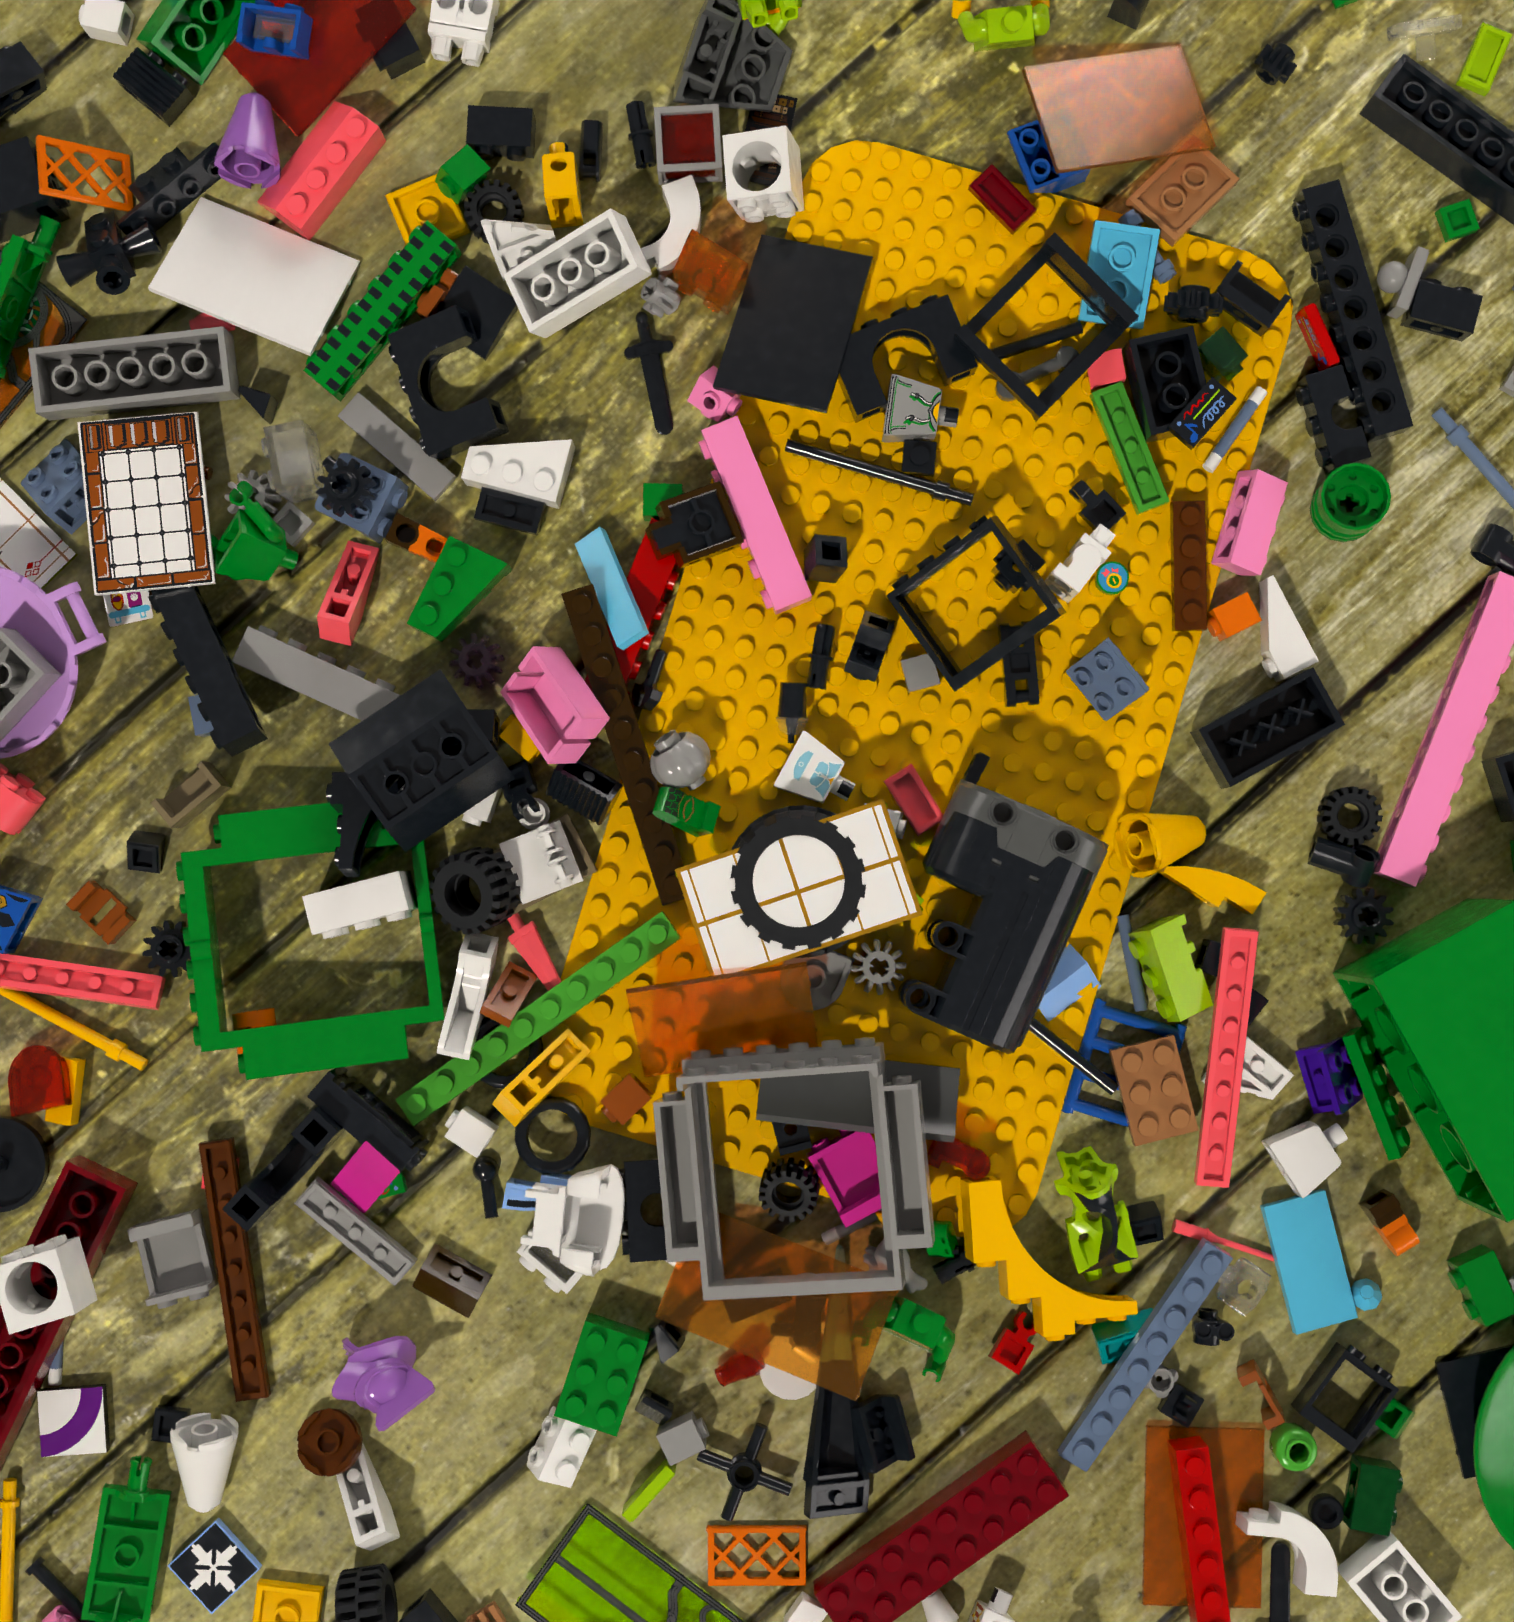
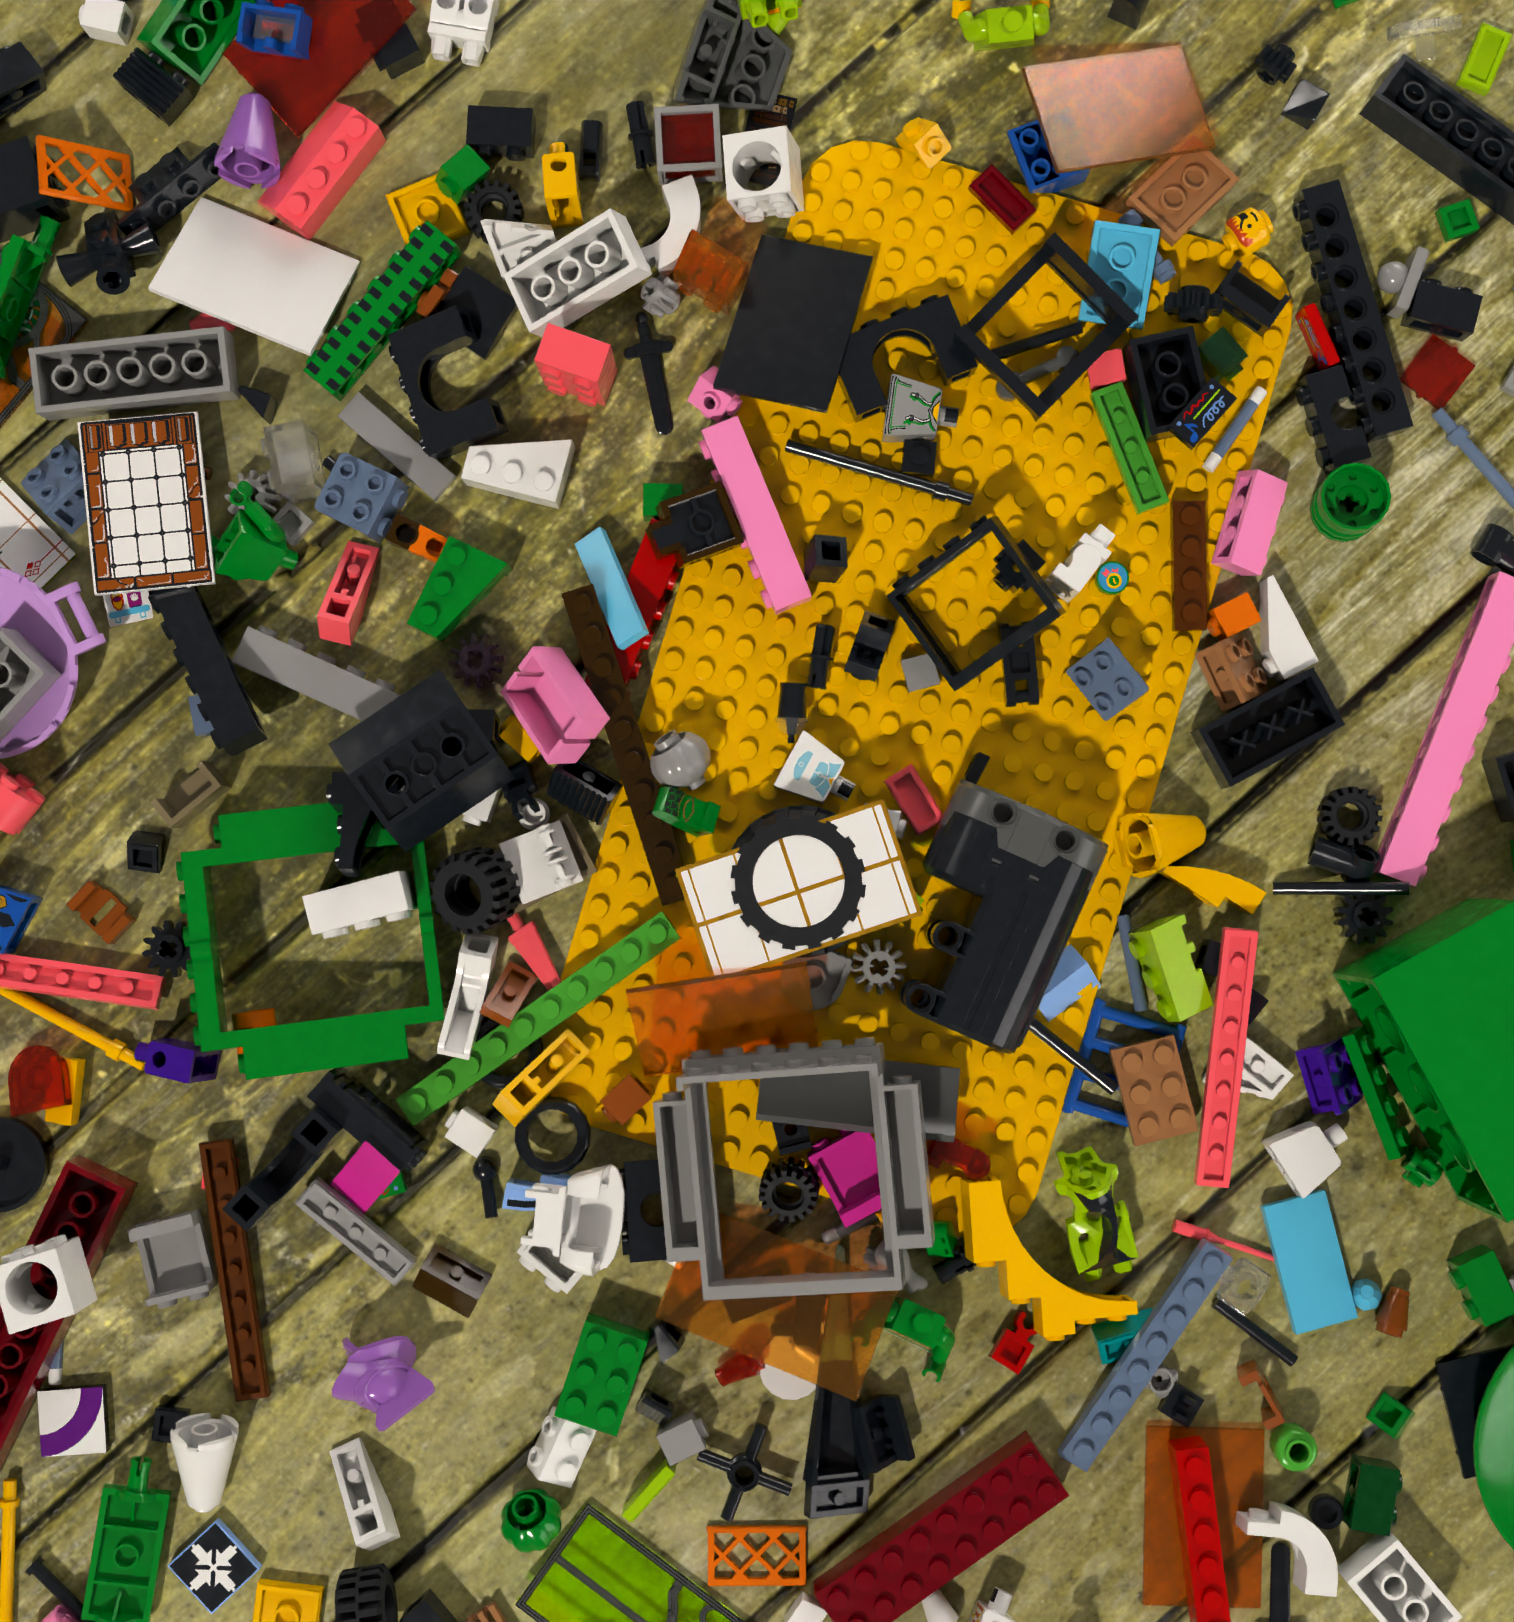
(178, 1060): none -> dark purple torso
(329, 1442): reddish brown tile -> none
(336, 483): black gear -> none
(509, 511): black plate -> none
(531, 1520): none -> green plant
(576, 365): none -> coral brick
(646, 694): black bar -> none
(925, 140): none -> yellow bracket
(1098, 508): black plate -> none
(1145, 1222): black slope -> none
(1209, 1328): black plate -> none
(1232, 671): none -> medium nougat bracket
(1247, 232): none -> yellow head
(1255, 1332): none -> black bar
(1305, 104): none -> black slope
(1340, 888): none -> black bar
(1367, 1413): black window -> none
(1390, 1221): leg -> none
(1393, 1314): none -> dark orange cone
(1421, 1166): none -> green gear
(1436, 372): none -> clear red piece

